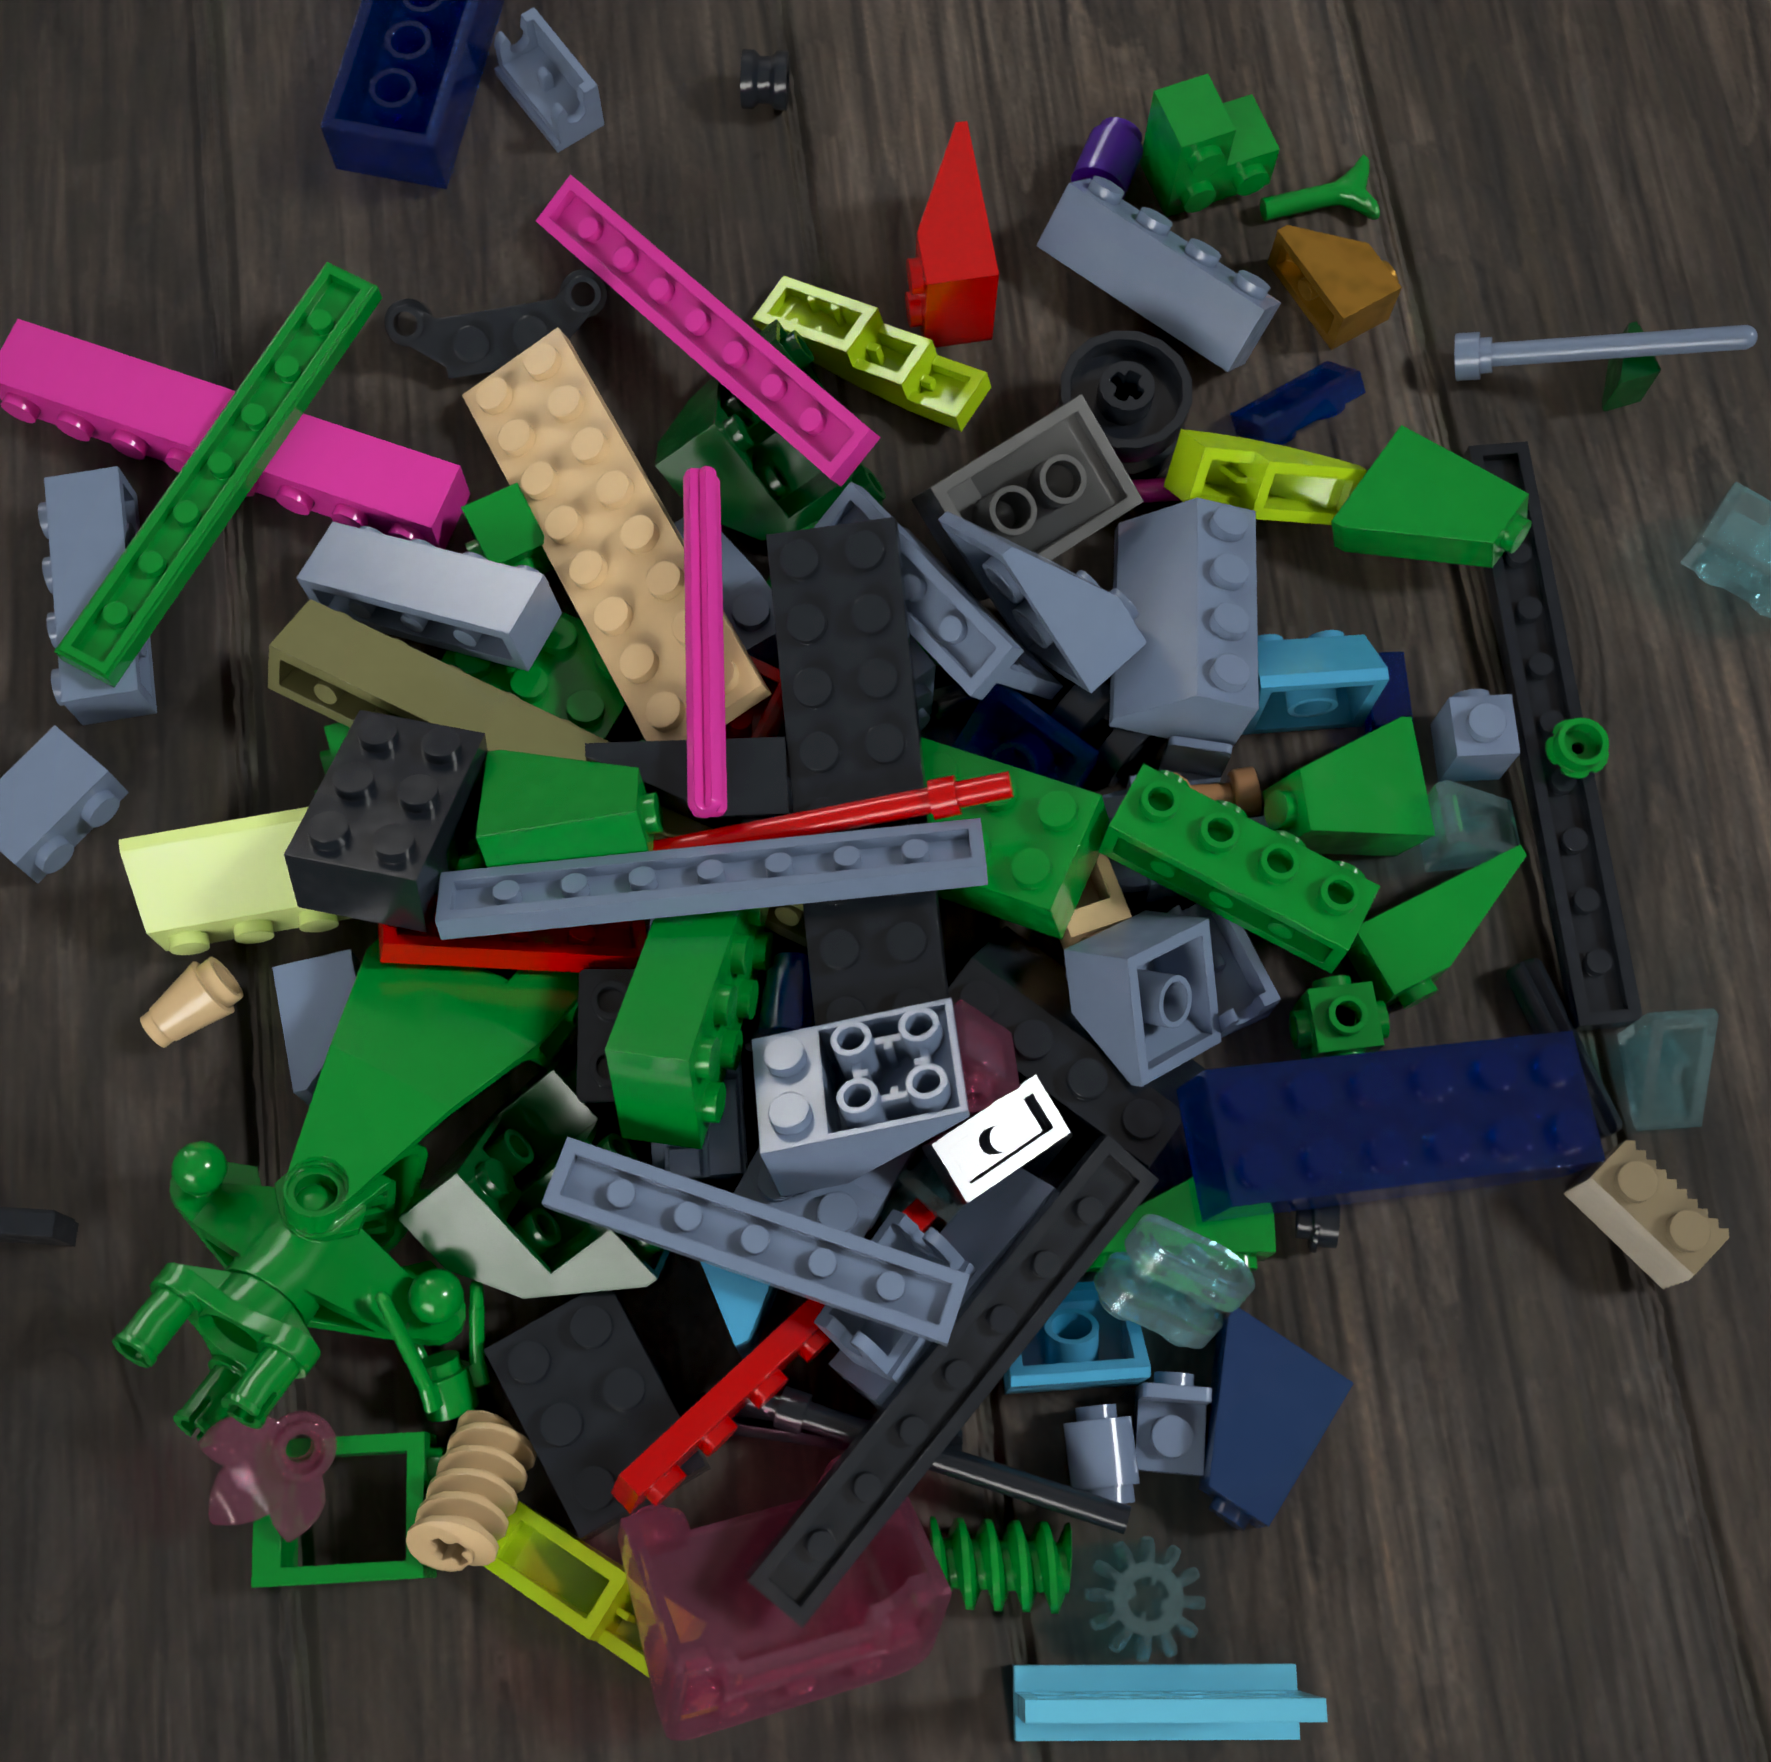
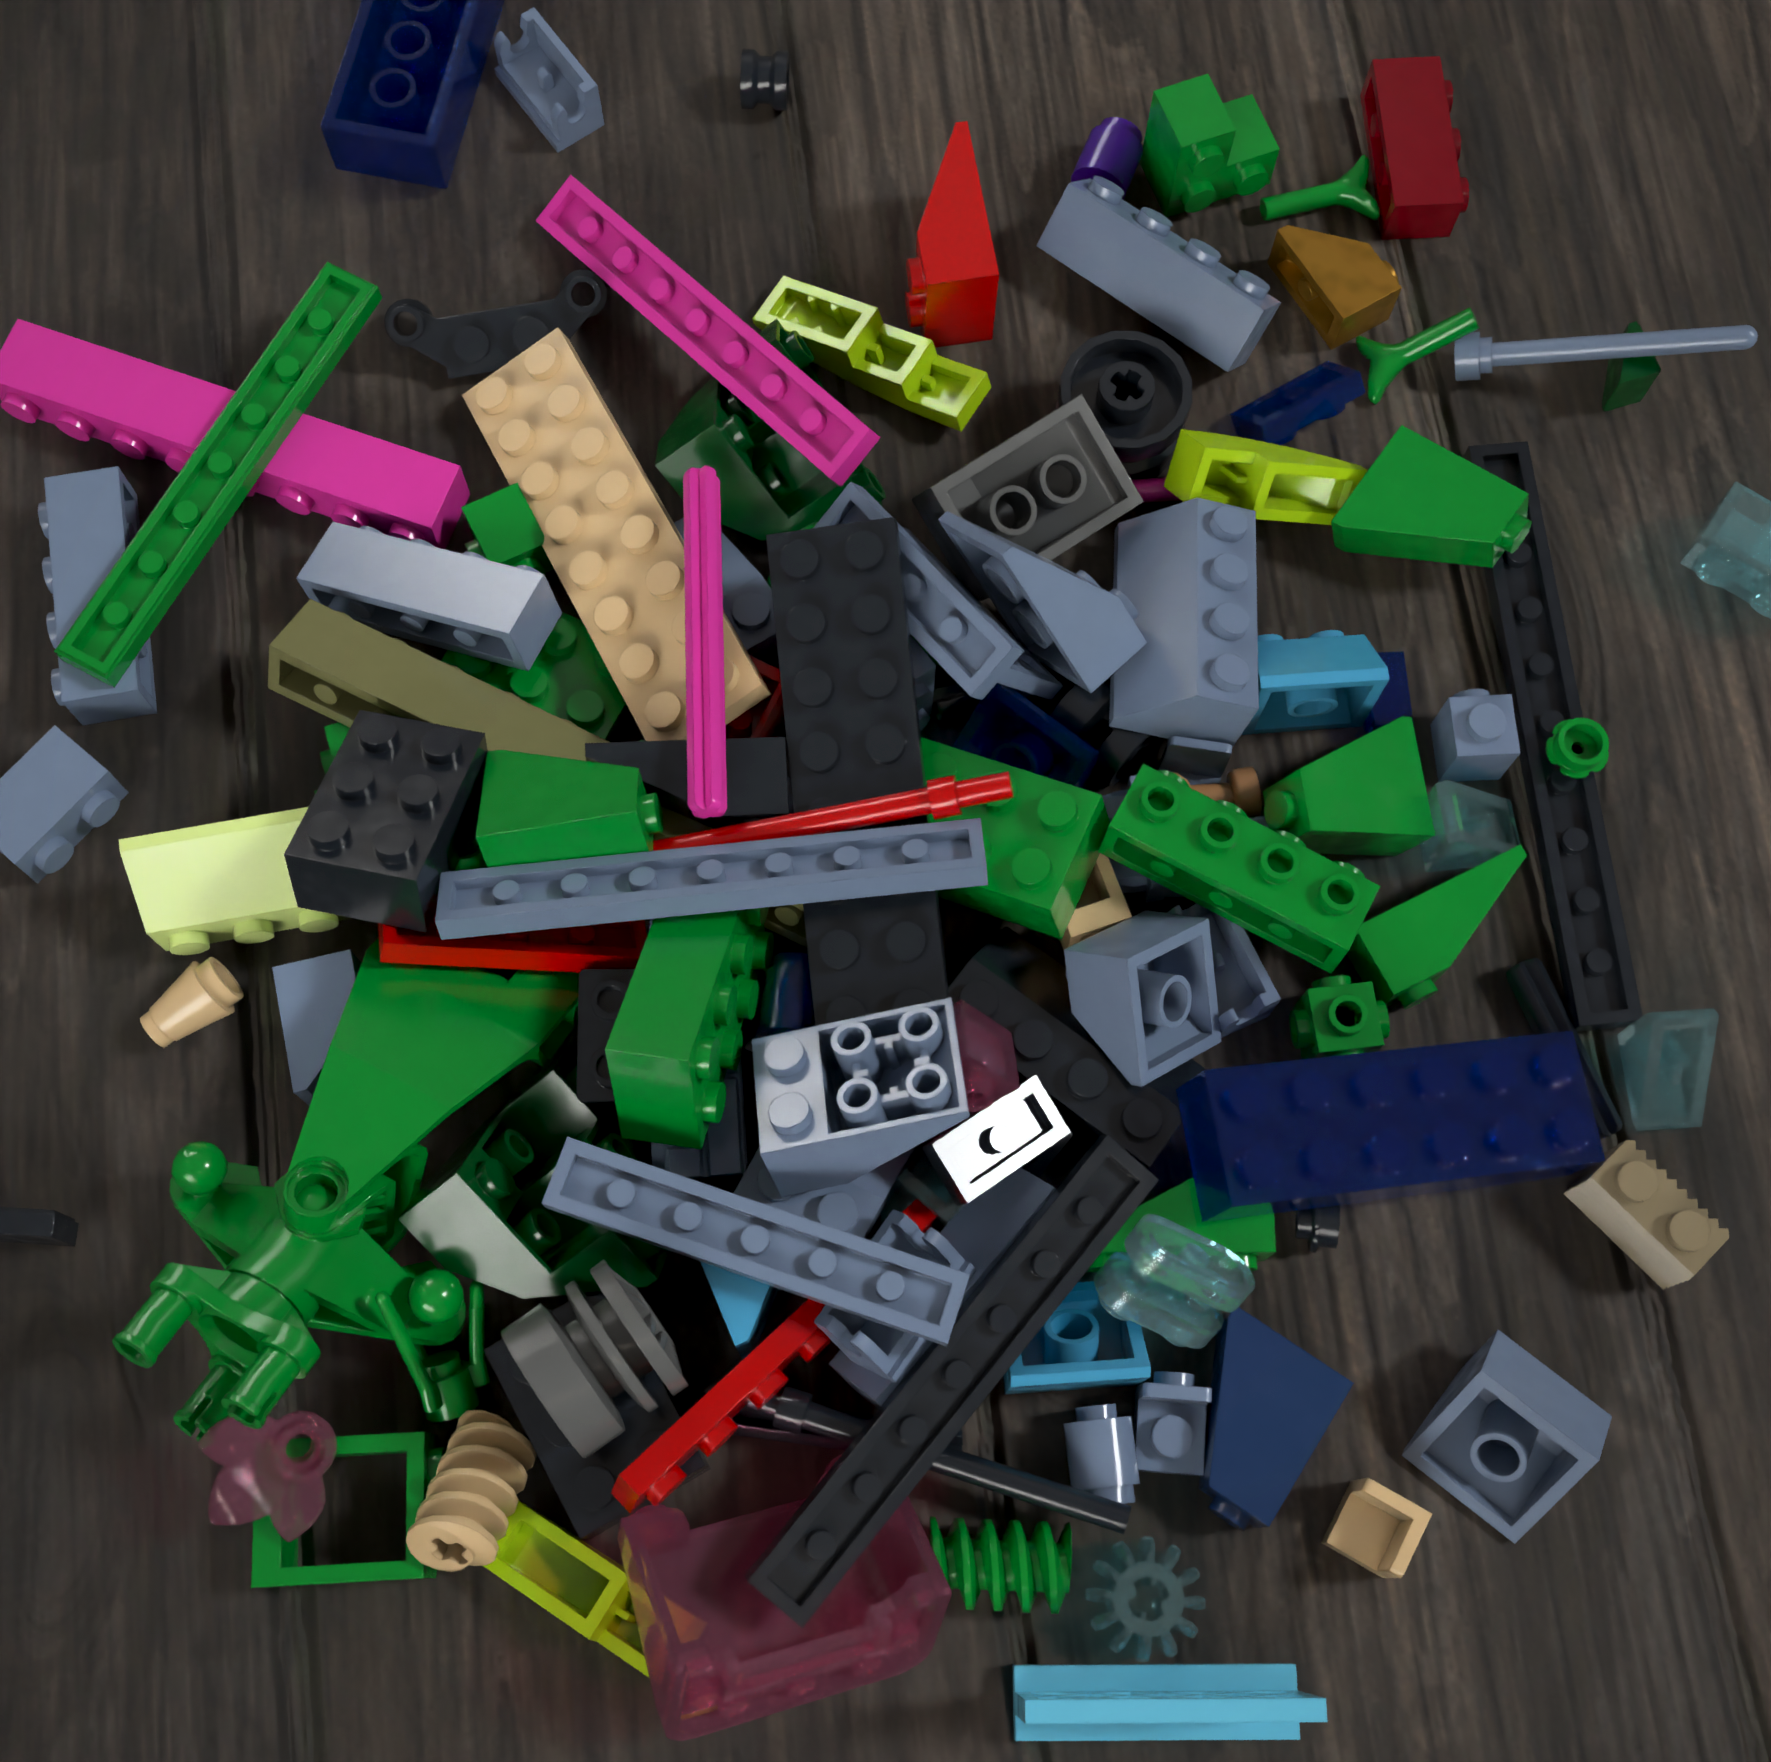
(594, 1358): none -> dark grey wheel
(1376, 1528): none -> tan panel
(1390, 359): none -> green piece
(1413, 148): none -> dark red brick
(1509, 1437): none -> sand blue slope

